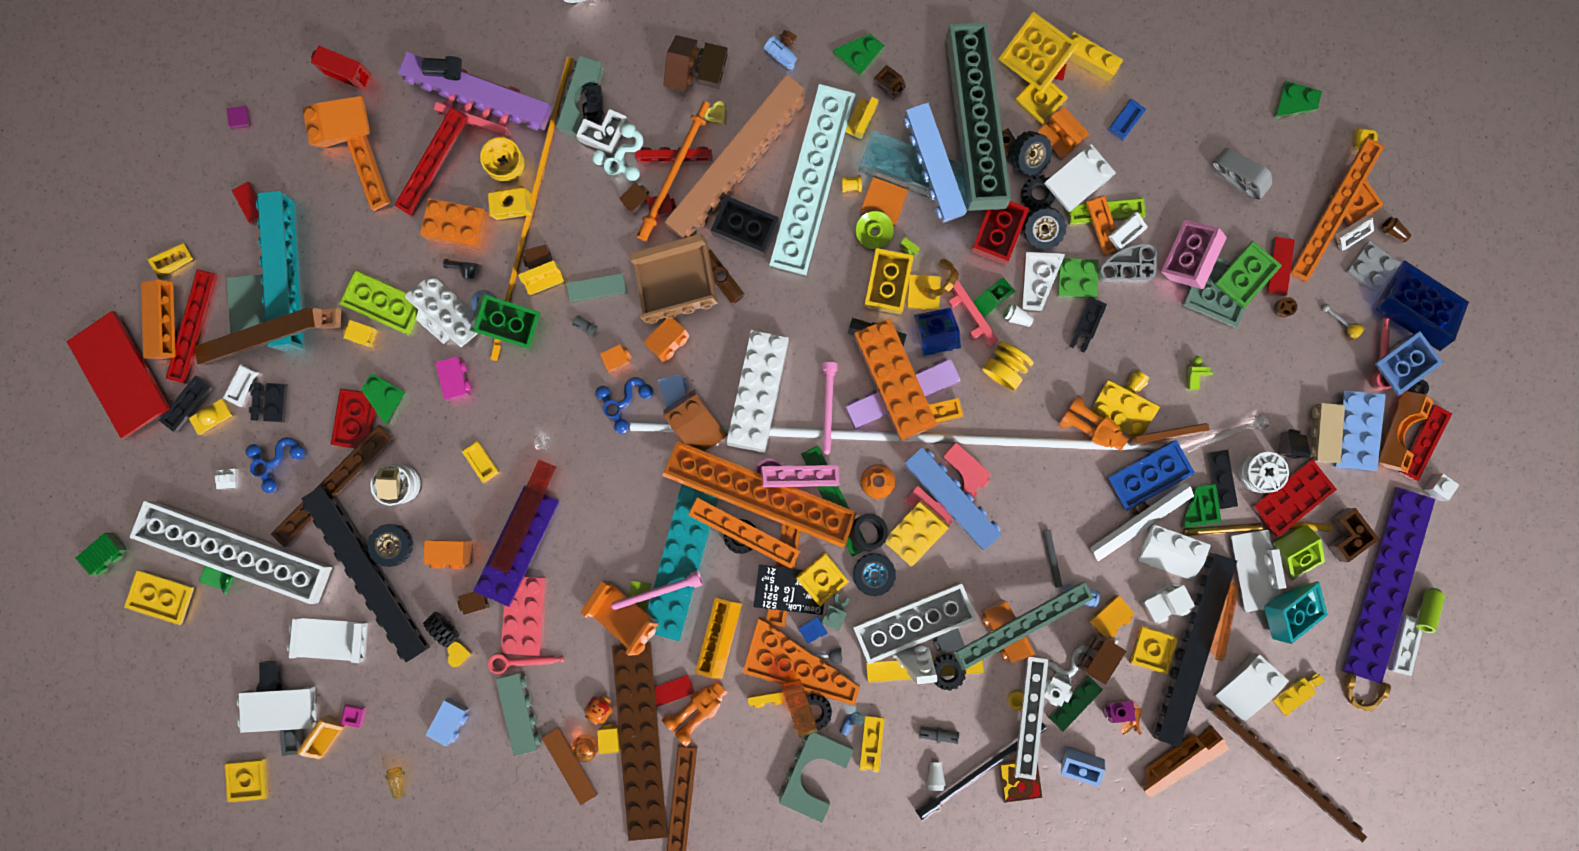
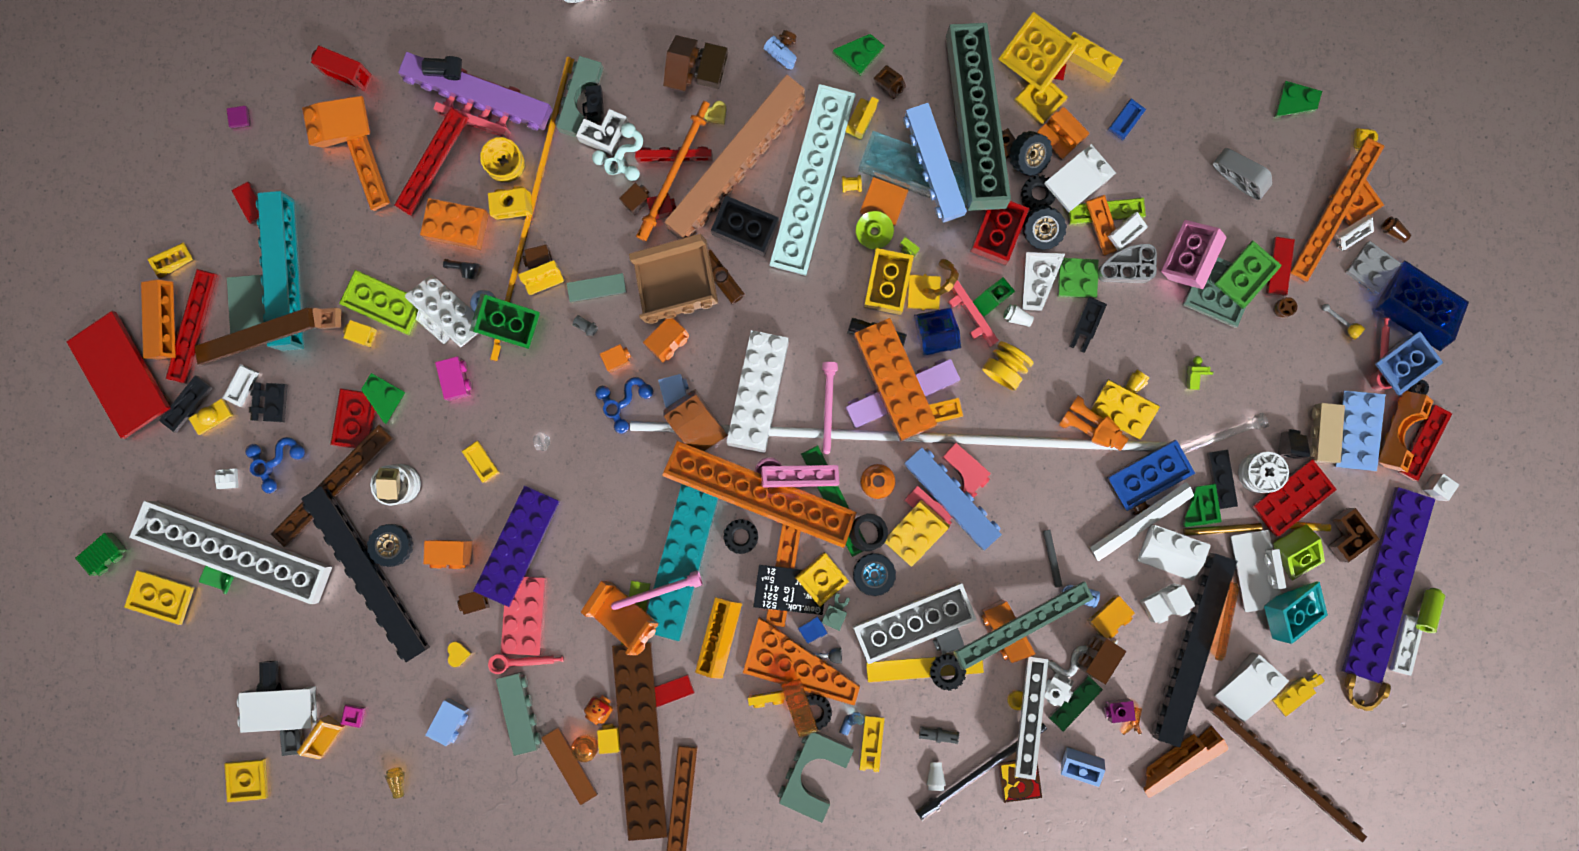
(327, 639): white panel -> none
(441, 629): black tyre -> none
(523, 516): clear red plate -> none
(704, 700): orange piece -> none
(743, 532): orange plate -> none
(917, 663): white wing -> none
(1153, 650): yellow tile -> none
(1169, 434): dark orange tile -> none

